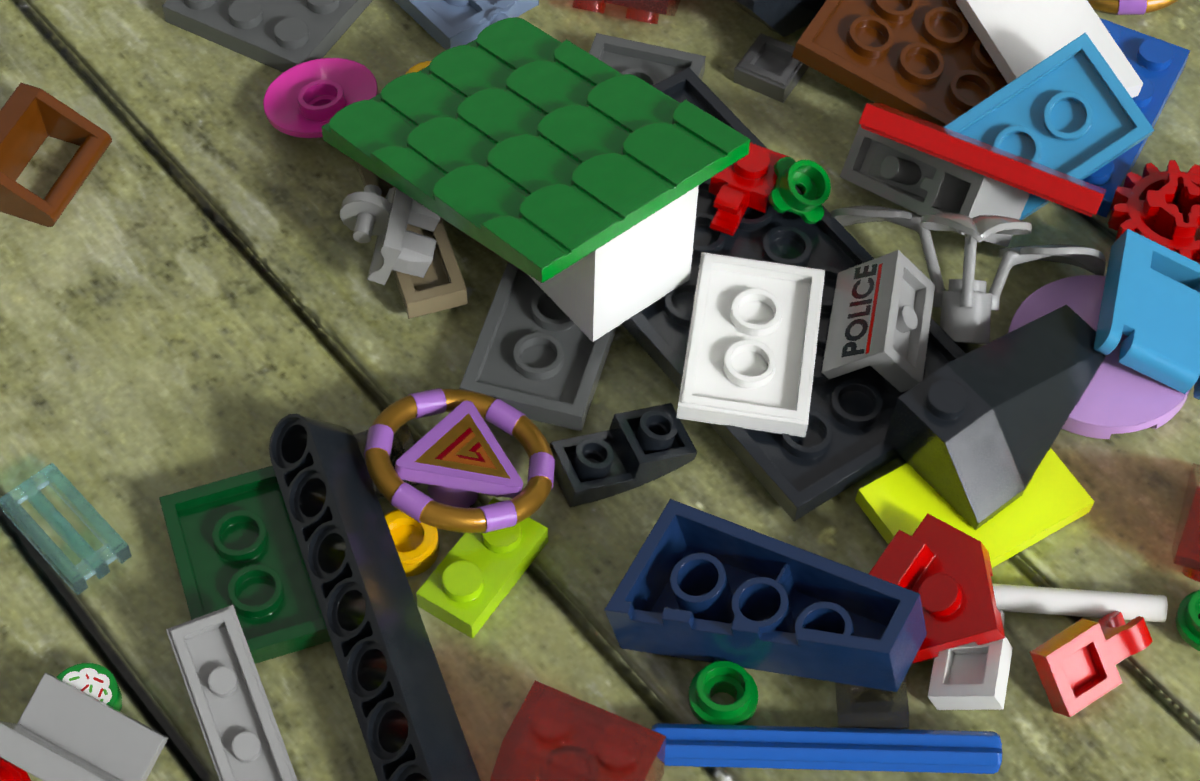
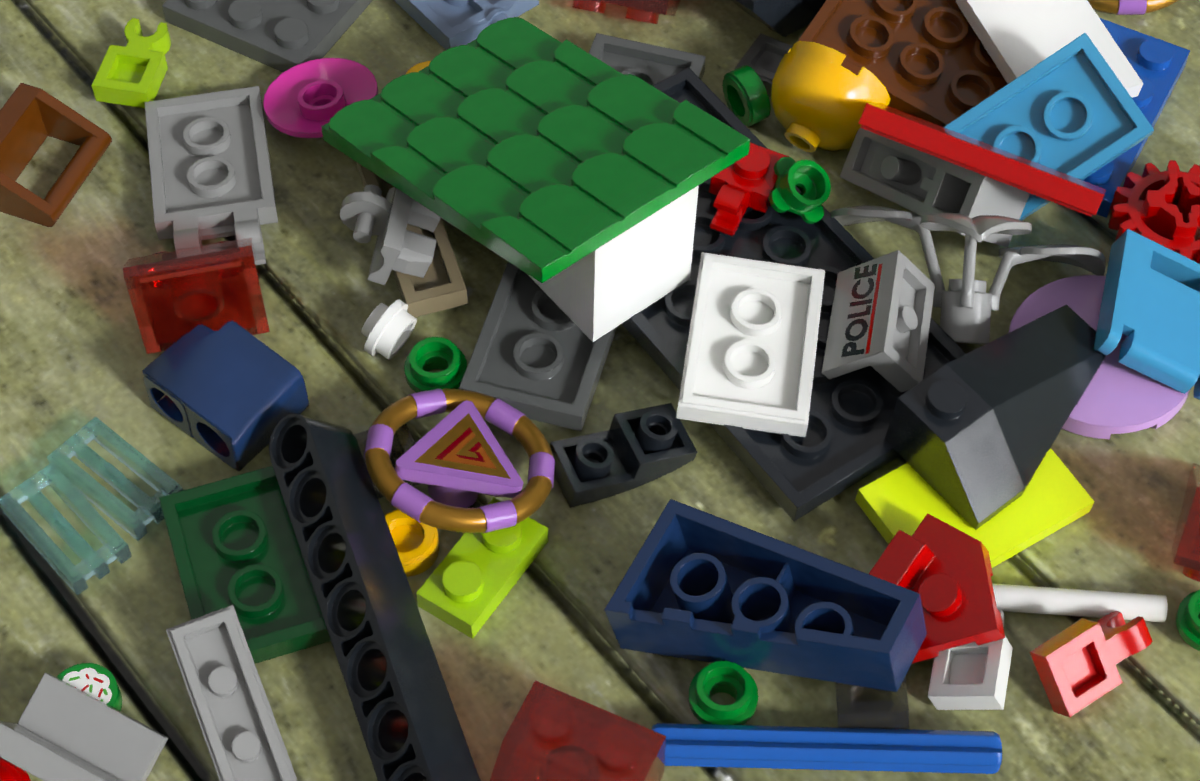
(136, 71): none -> lime plate
(148, 507): none -> clear light blue tile
(194, 288): none -> clear red slope
(210, 168): none -> light grey tile
(225, 390): none -> dark blue piece
(388, 329): none -> white plate
(430, 355): none -> green plate
(746, 95): none -> green tile
(821, 98): none -> yellow cylinder

